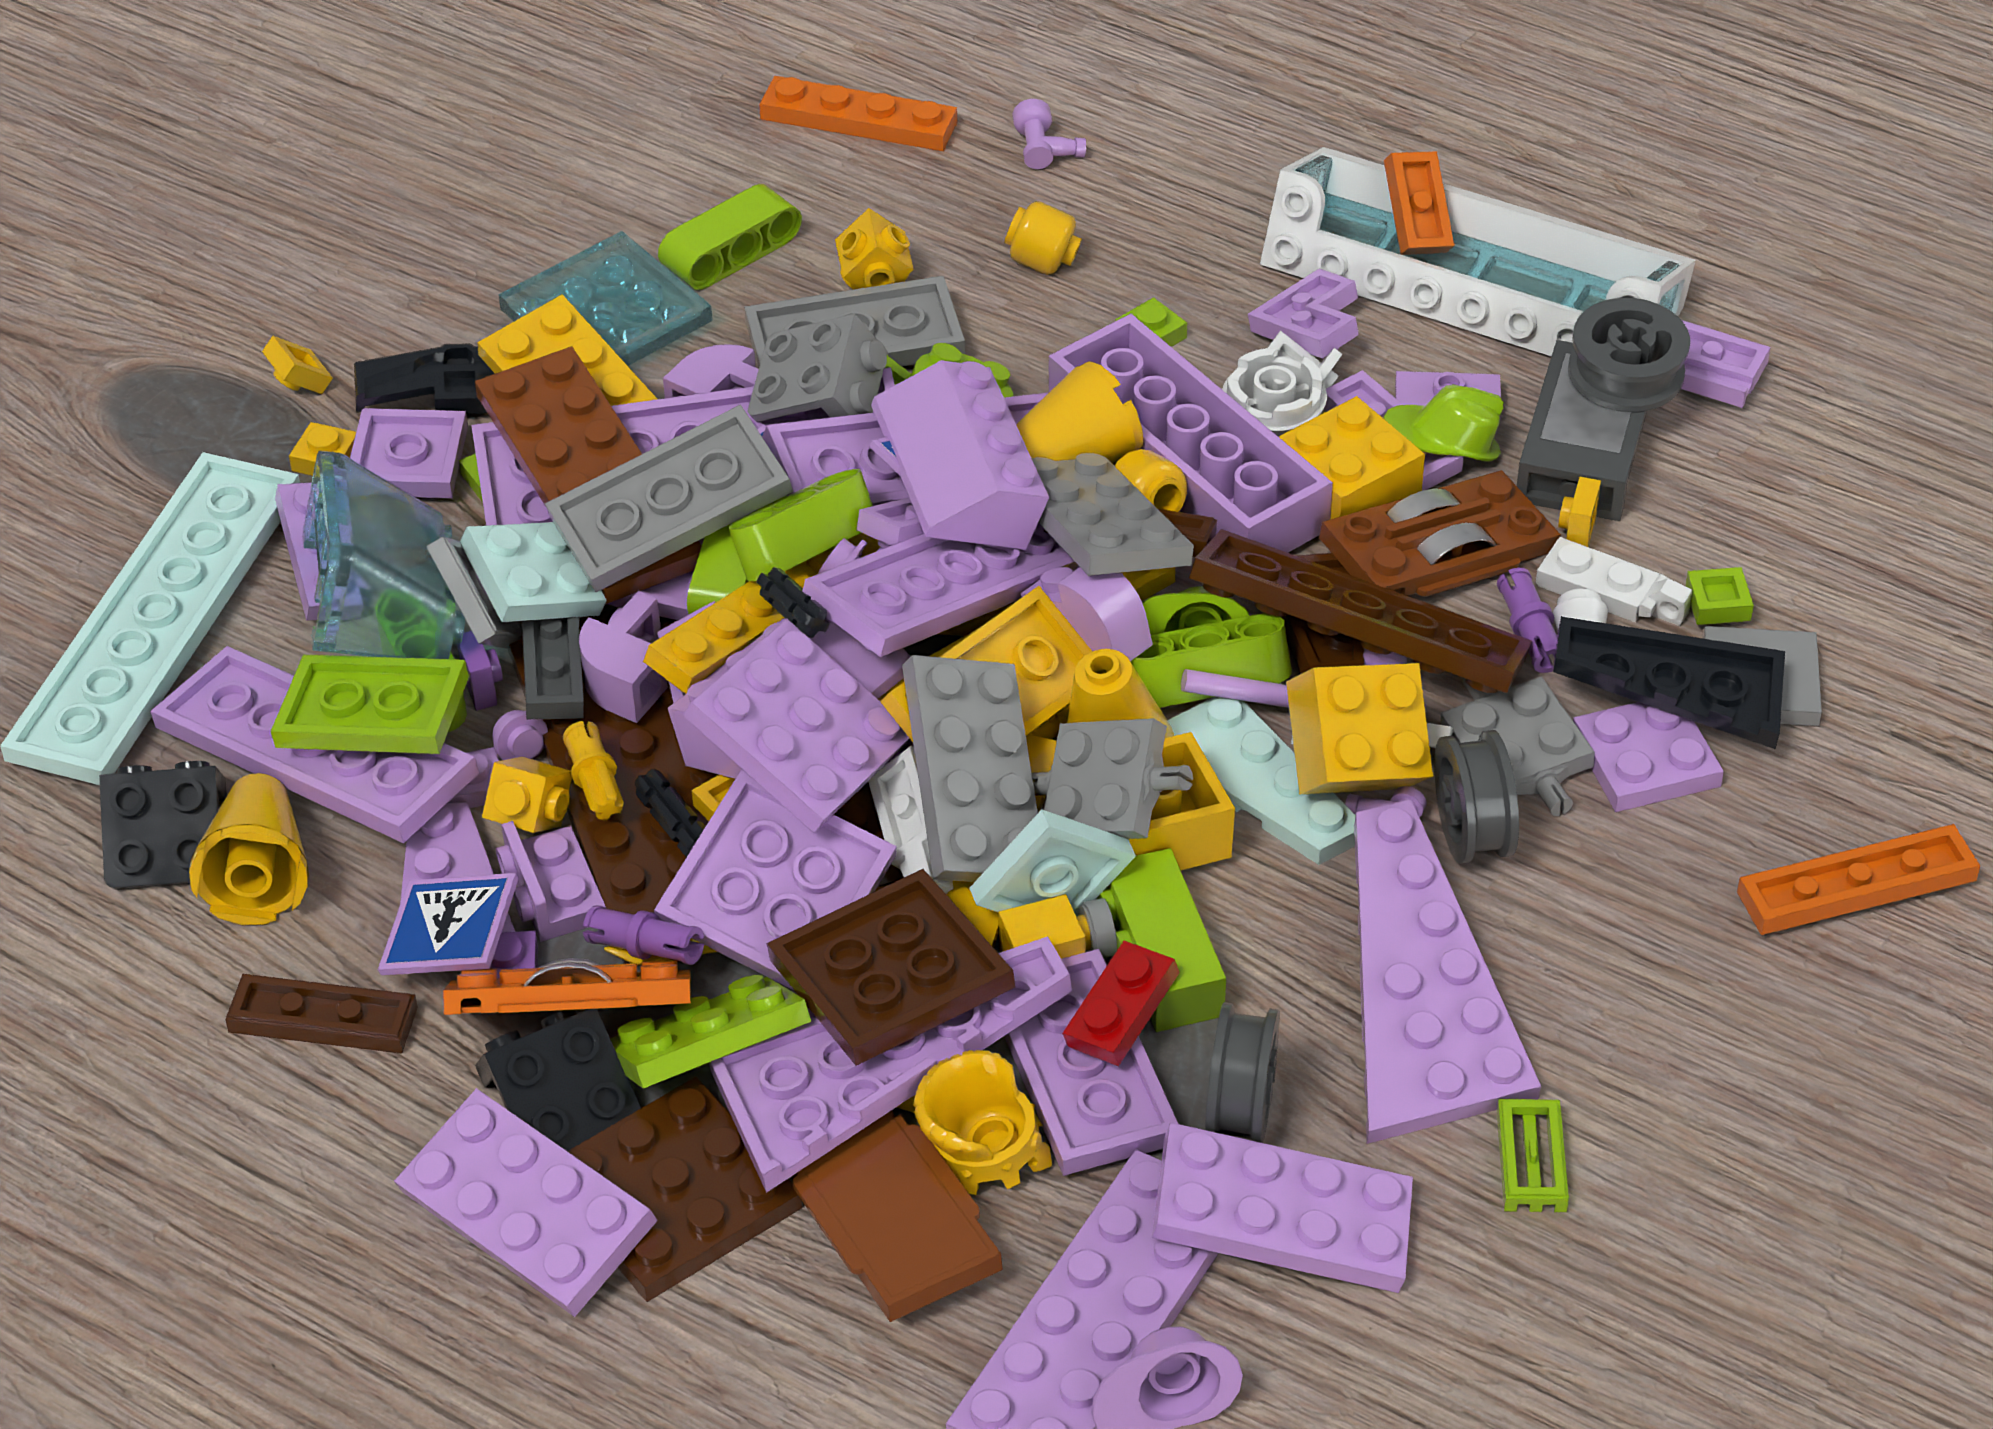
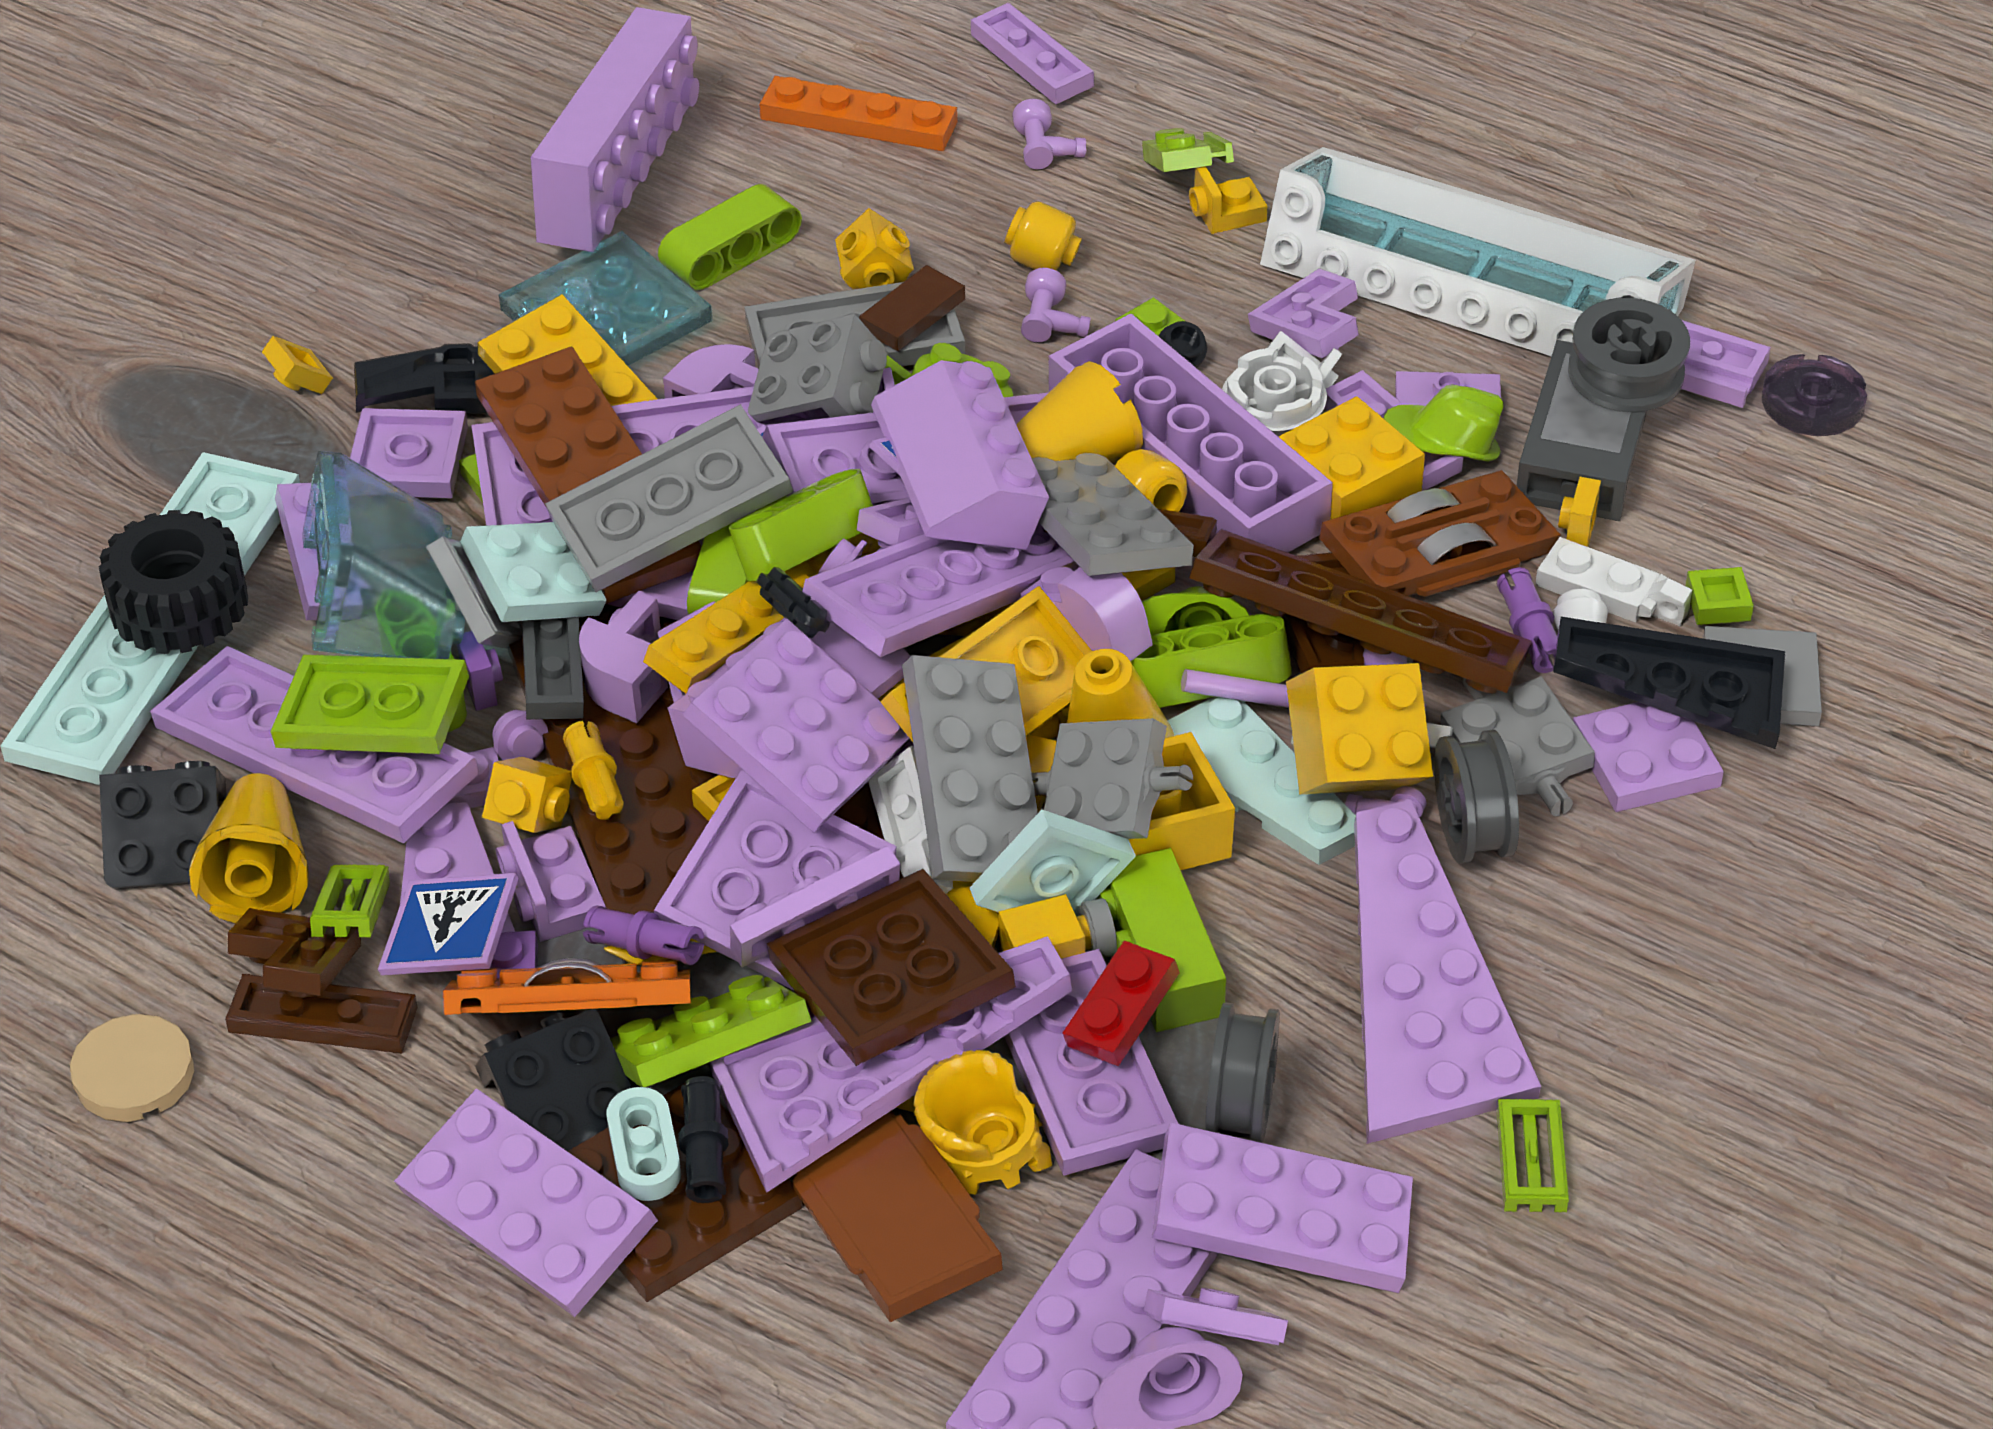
(131, 1067): none -> tan tile
(173, 581): none -> black tyre
(289, 953): none -> reddish brown plate
(319, 438): yellow plate -> none
(348, 917): none -> lime tile
(613, 129): none -> lavender brick
(646, 1147): none -> light aqua plate
(669, 809): black axle -> none
(703, 1139): none -> black pin
(811, 900): none -> lavender plate
(913, 307): none -> reddish brown tile
(1032, 53): none -> lavender plate
(1046, 289): none -> lavender piece
(1179, 151): none -> lime plate
(1186, 340): none -> black plate
(1215, 1313): none -> lavender plate
(1227, 203): none -> yellow bracket
(1418, 203): orange plate -> none
(1814, 395): none -> clear purple tile
(1858, 879): orange plate -> none

